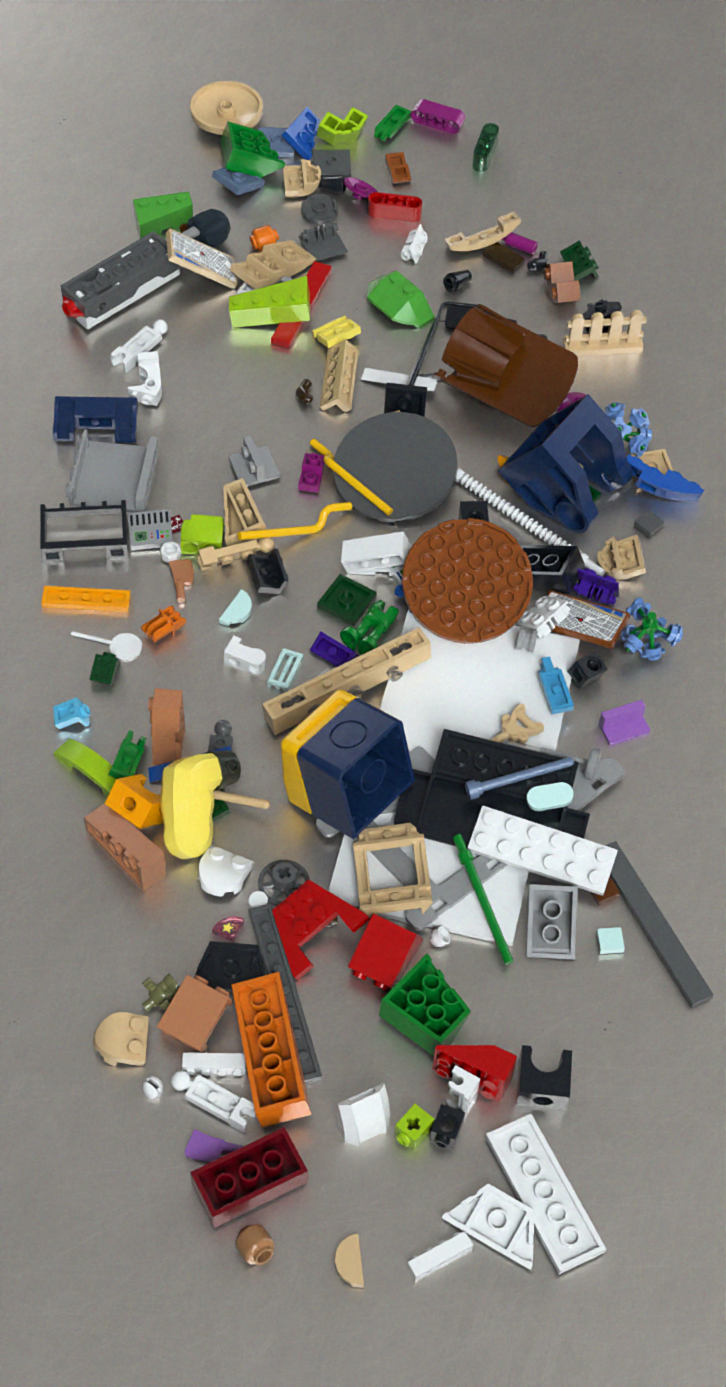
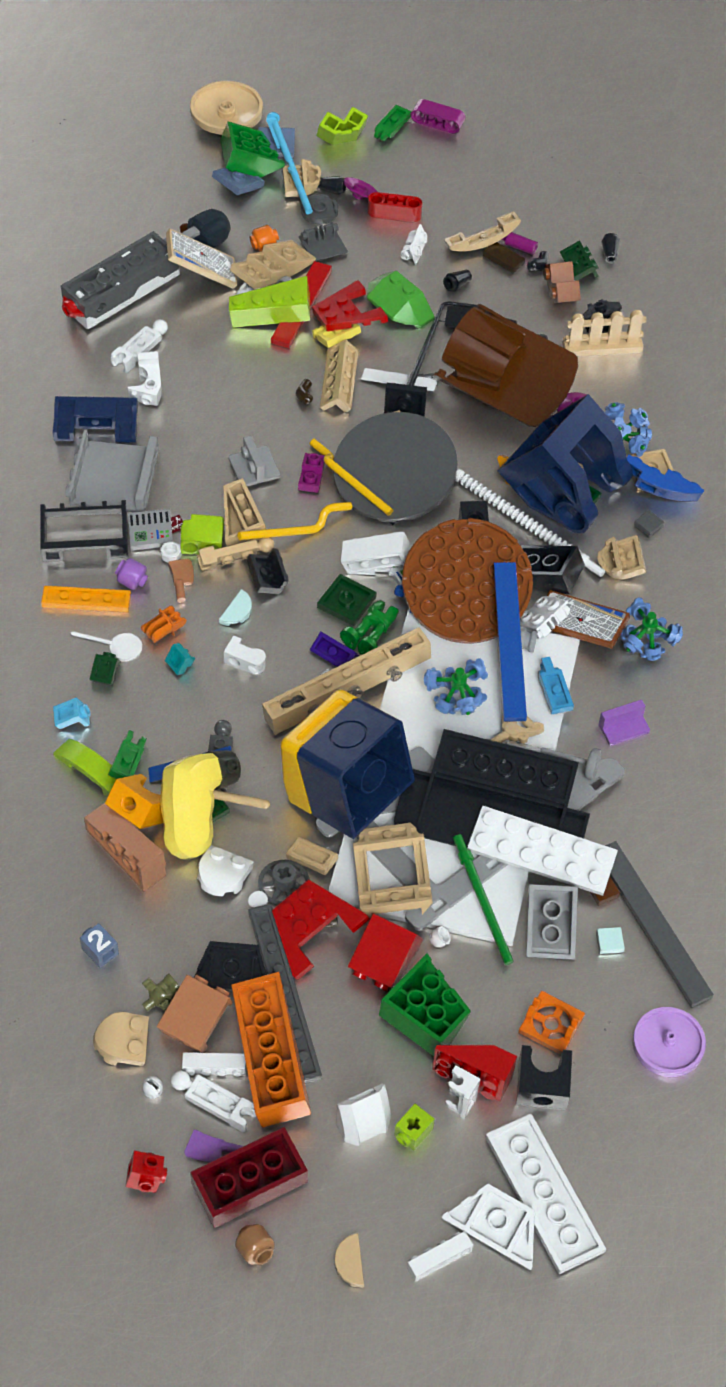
(99, 945): none -> sand blue brick
(131, 573): none -> medium lavender head
(145, 1172): none -> red brick
(162, 212): bright green wedge -> none
(167, 725): nougat wedge -> none
(179, 659): none -> teal tile
(228, 927): clear pink tile -> none
(272, 120): none -> medium azure bar
(280, 684): light aqua tile -> none
(302, 133): blue wing -> none
(312, 855): none -> tan tile
(333, 162): dark grey plate -> none
(339, 311): none -> red wing
(397, 168): dark orange slope -> none
(447, 1117): black brick -> none
(455, 682): none -> medium blue plant
(476, 788): sand blue piece -> none
(485, 147): clear green beam -> none
(509, 642): none -> blue tile
(545, 1000): none -> orange piece
(550, 796): light aqua tile -> none
(587, 670): black brick -> none
(606, 584): dark purple hinge -> none
(610, 247): none -> black cone
(669, 1042): none -> lavender piece

